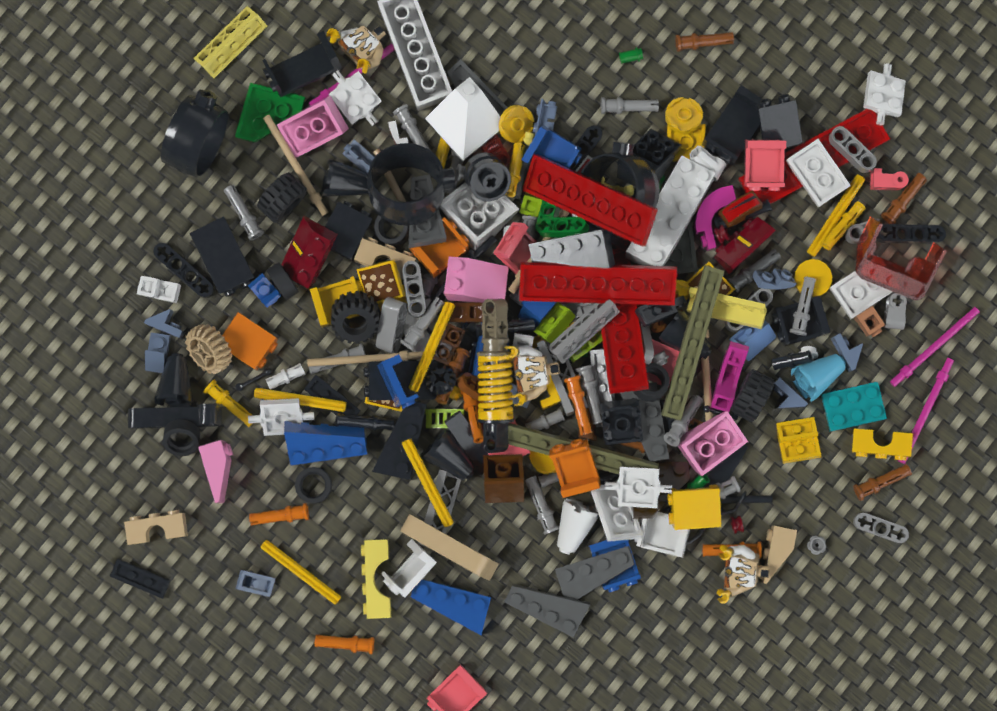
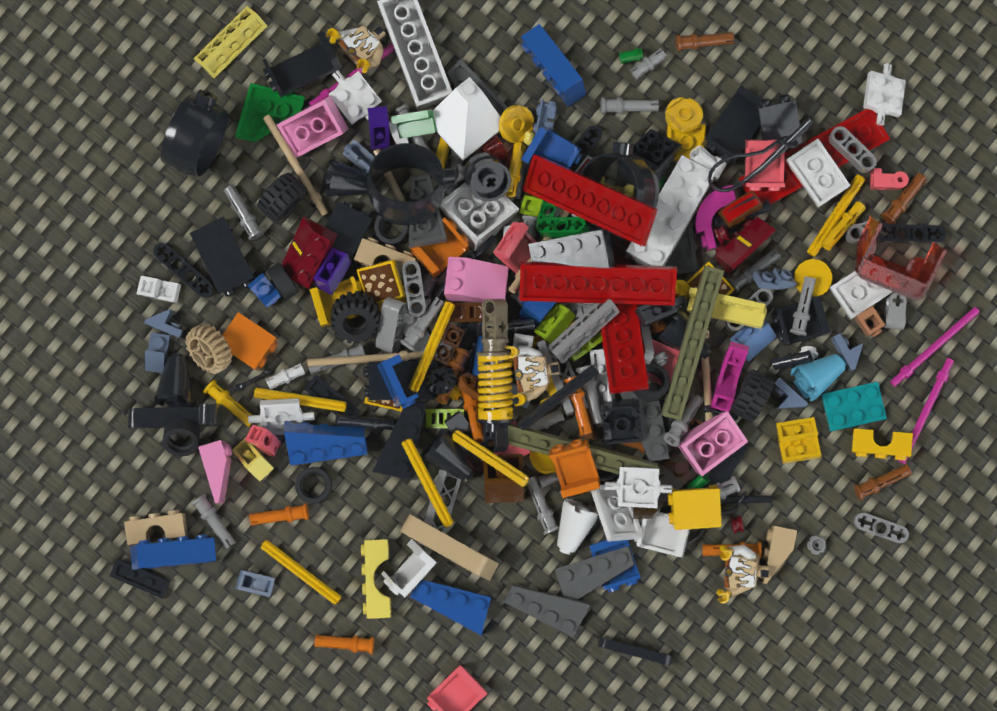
(172, 553): none -> blue wedge
(208, 512): none -> light grey pin
(252, 459): none -> light yellow slope
(264, 440): none -> coral leg
(332, 271): none -> dark purple brick
(378, 127): none -> dark purple slope
(415, 123): none -> panel
(491, 458): none -> yellow axle
(554, 65): none -> blue wedge
(558, 397): none -> black axle
(635, 651): none -> black beam
(648, 63): none -> light grey pin
(785, 141): none -> black piece

